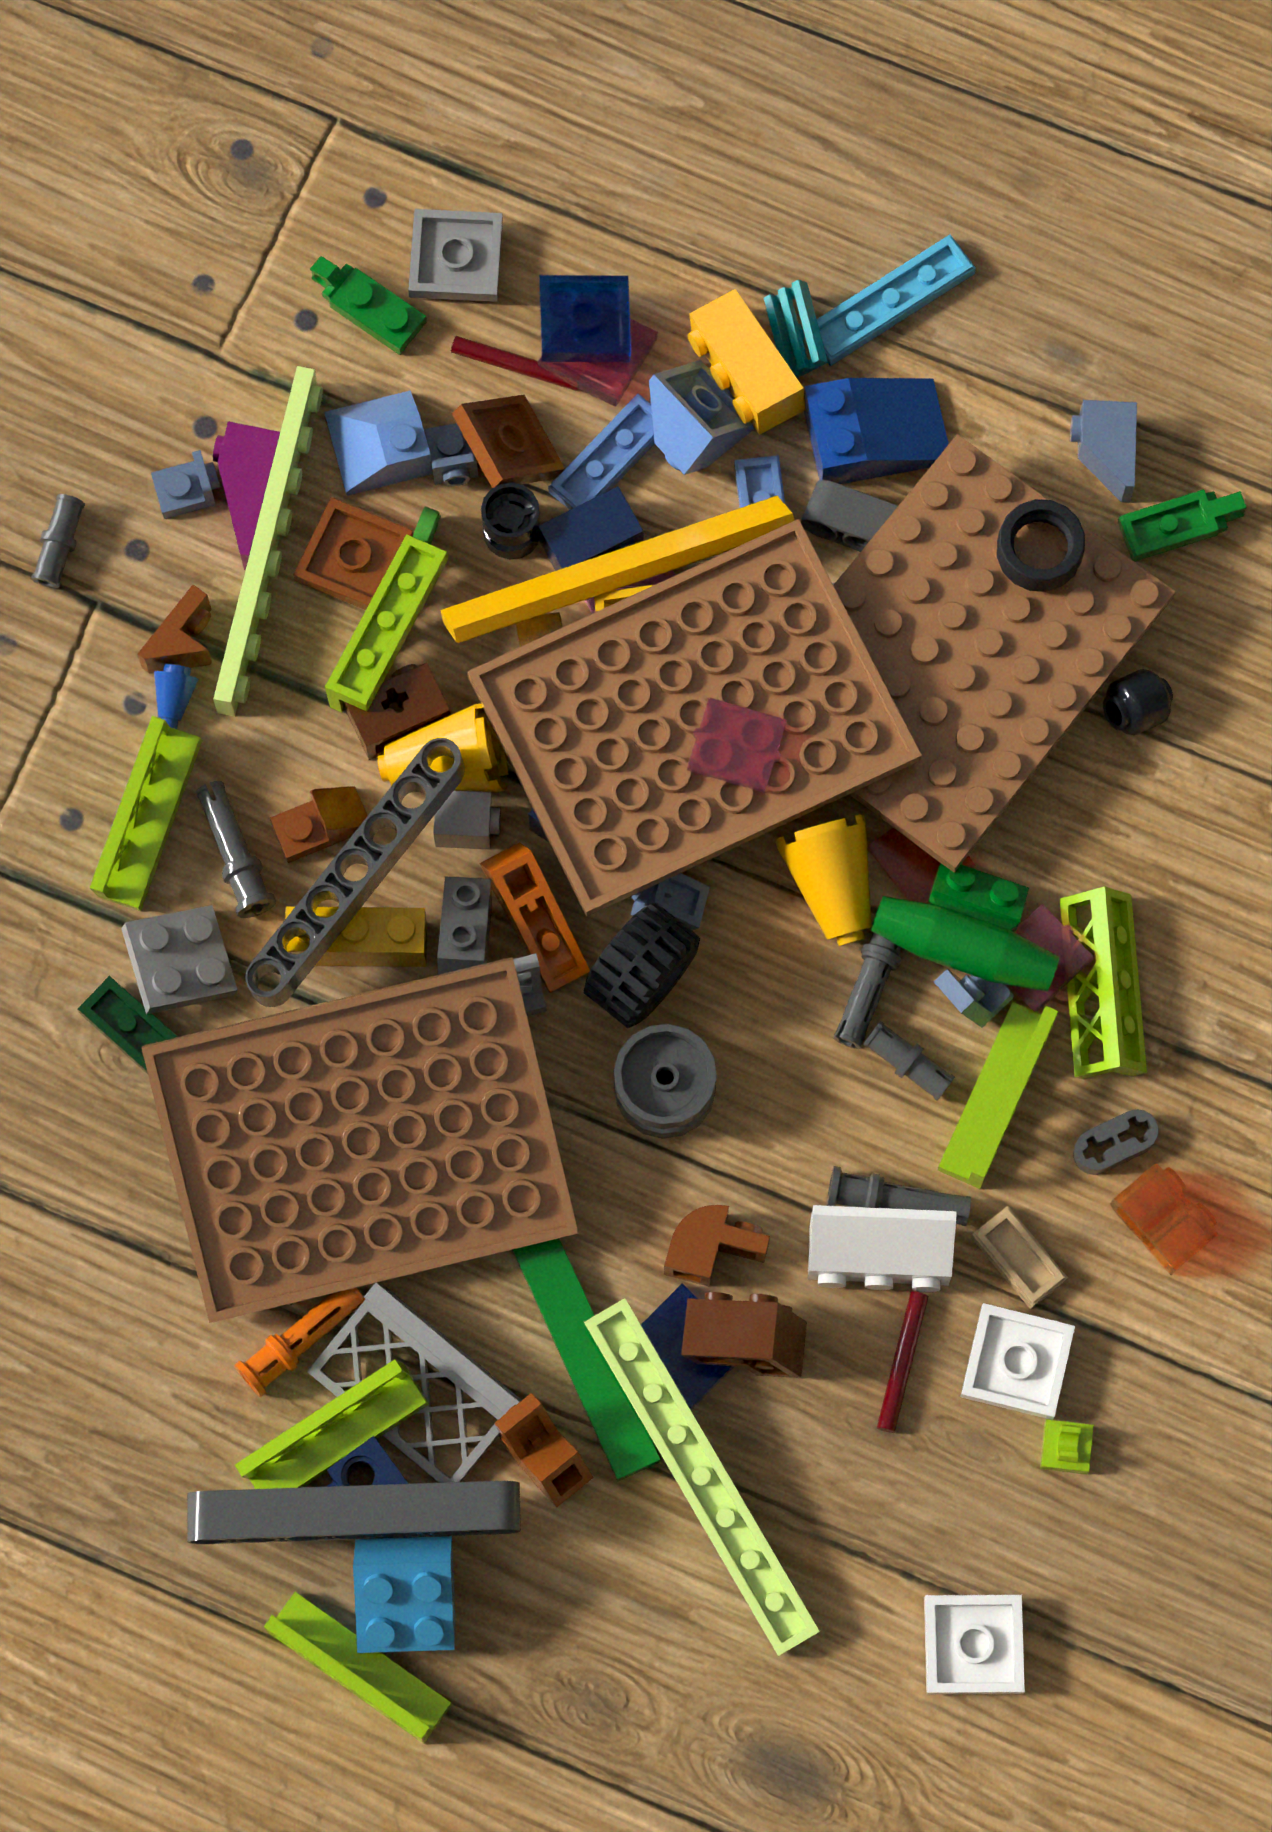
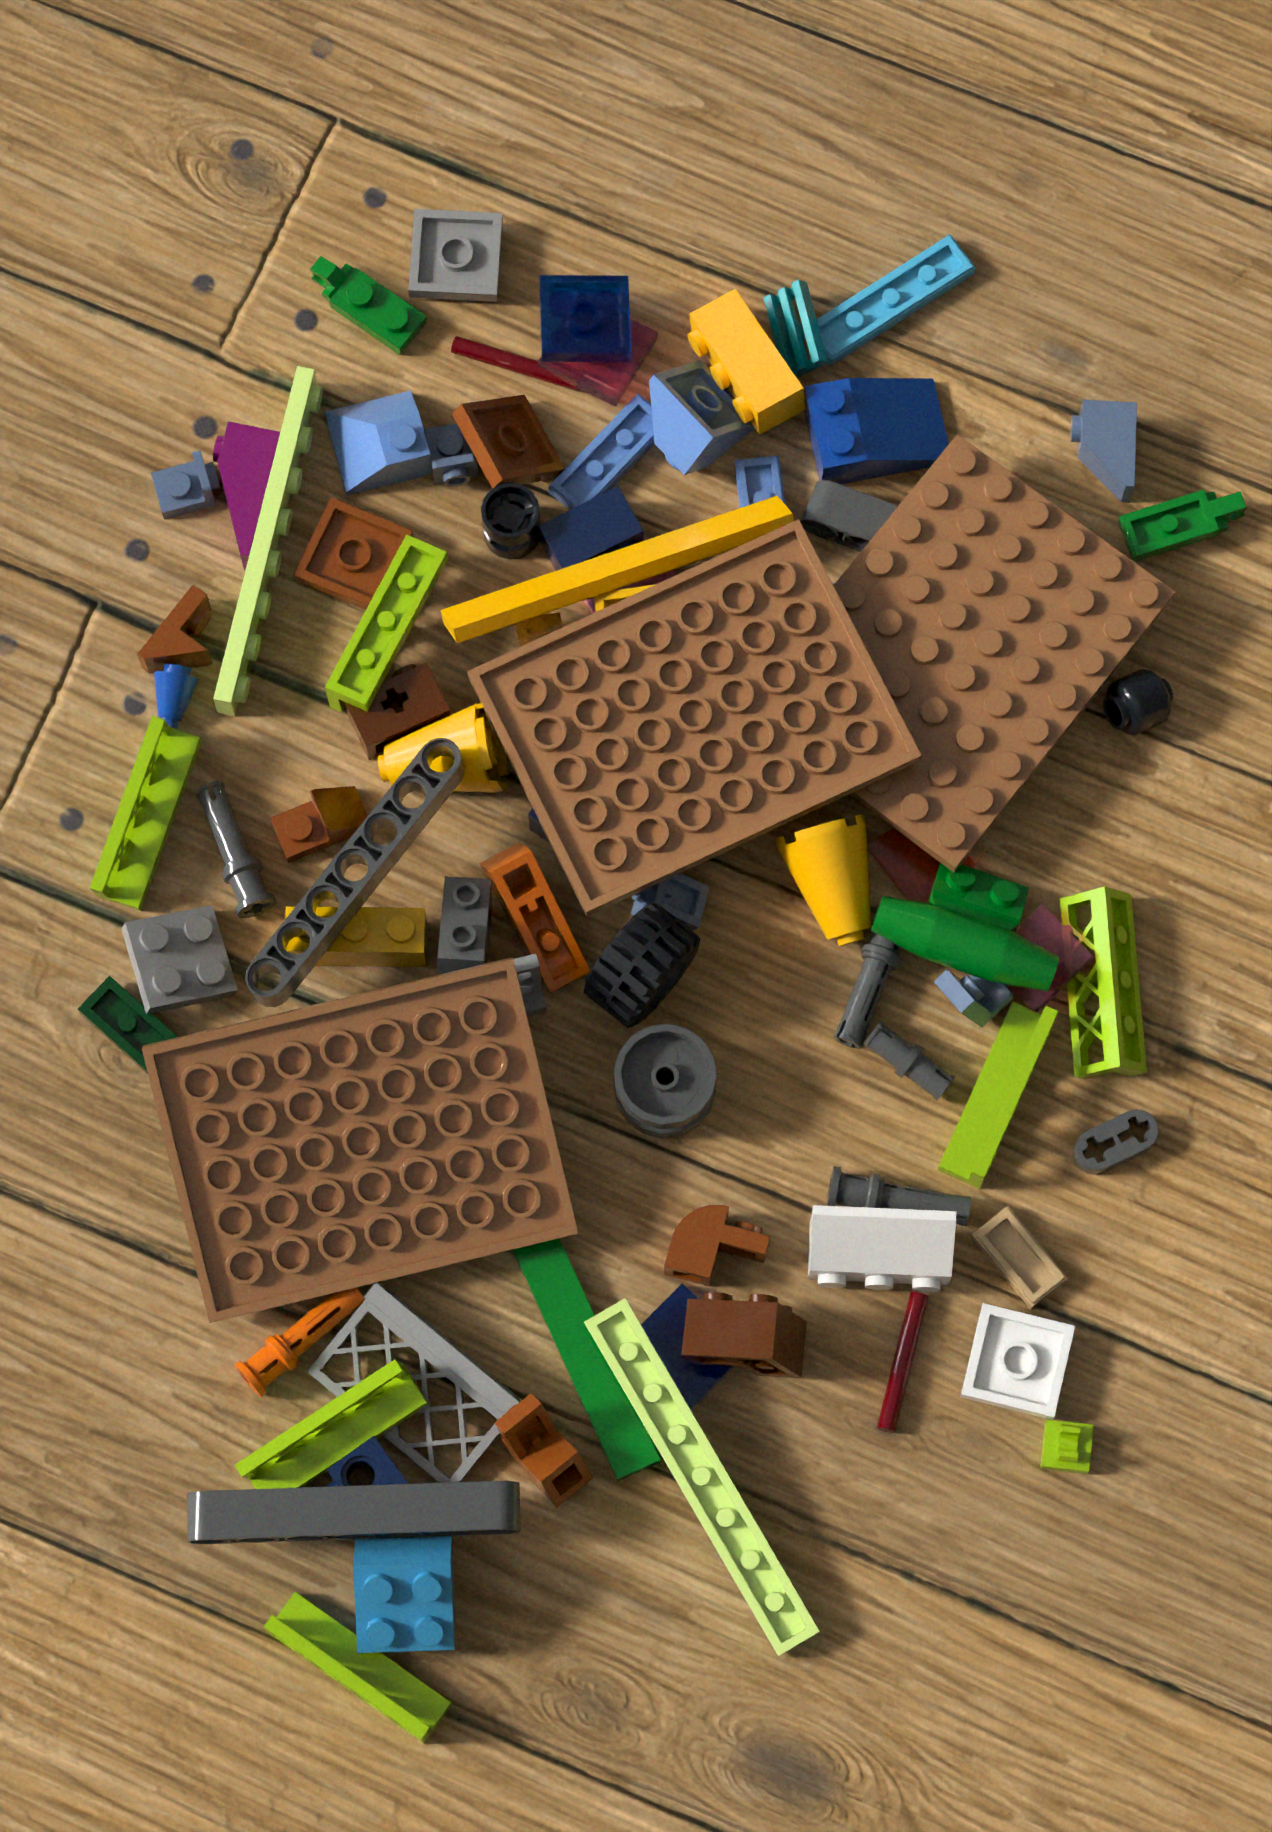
(58, 541): dark grey pin -> none
(427, 525): bright green tile -> none
(466, 821): light grey brick -> none
(736, 745): clear pink piece -> none
(974, 1644): white plate -> none
(1045, 512): black tyre -> none
(1165, 1218): clear orange brick -> none

